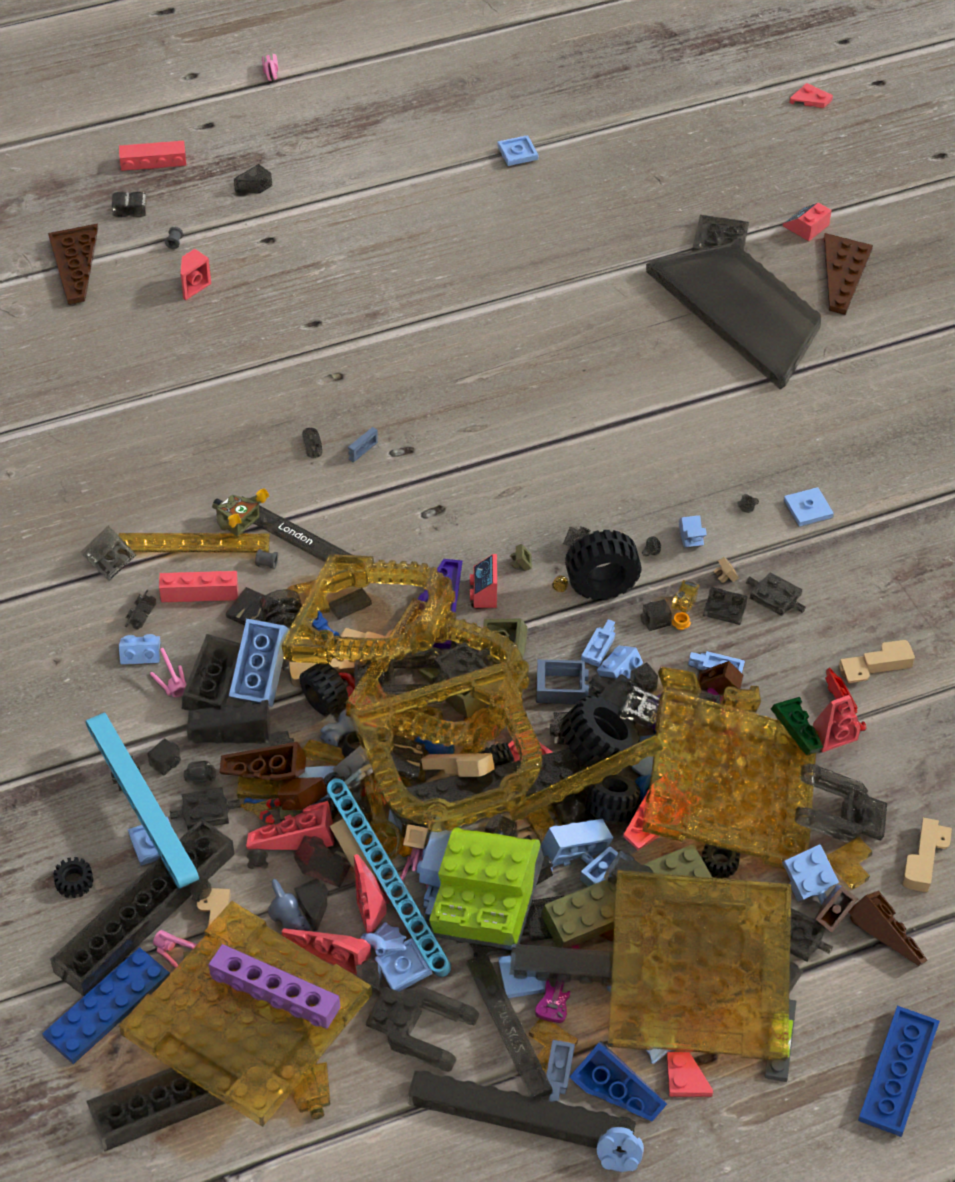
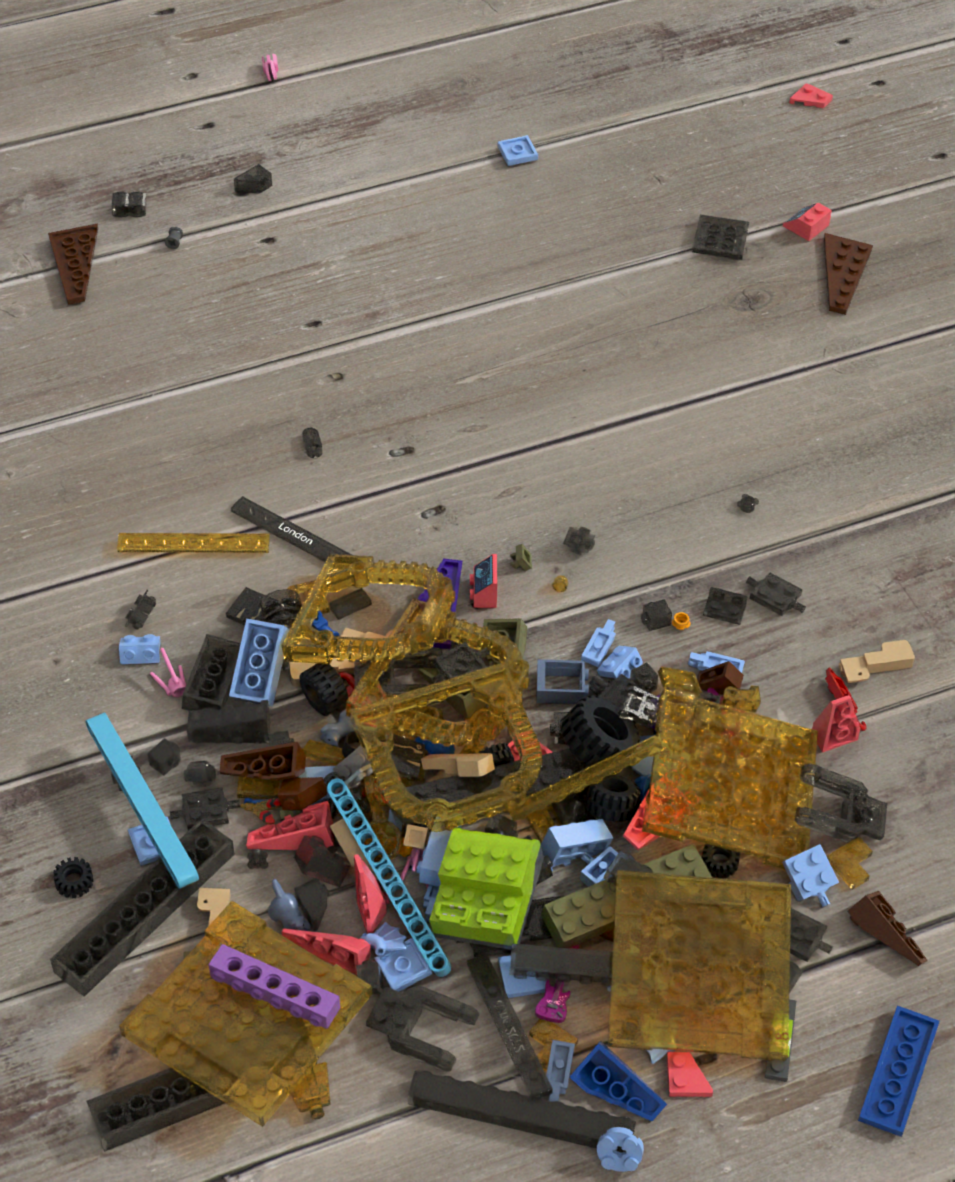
(105, 1005): blue plate -> none
(108, 553): clear smoke slope -> none
(152, 155): coral brick -> none
(167, 941): bright pink plant -> none
(194, 273): coral slope -> none
(198, 586): coral brick -> none
(200, 889): clear smoke plate -> none
(238, 512): torso -> none
(266, 558): dark grey bush -> none
(363, 444): sand blue tile -> none
(598, 550): black tyre -> none
(652, 546): clear smoke plate -> none
(685, 597): clear yellow leg -> none
(691, 531): light blue brick -> none
(727, 570): tan tile -> none
(742, 306): clear smoke windscreen -> none
(796, 723): dark green wing -> none
(808, 506): light blue plate -> none
(835, 907): reddish brown slope -> none
(920, 867): tan piece -> none

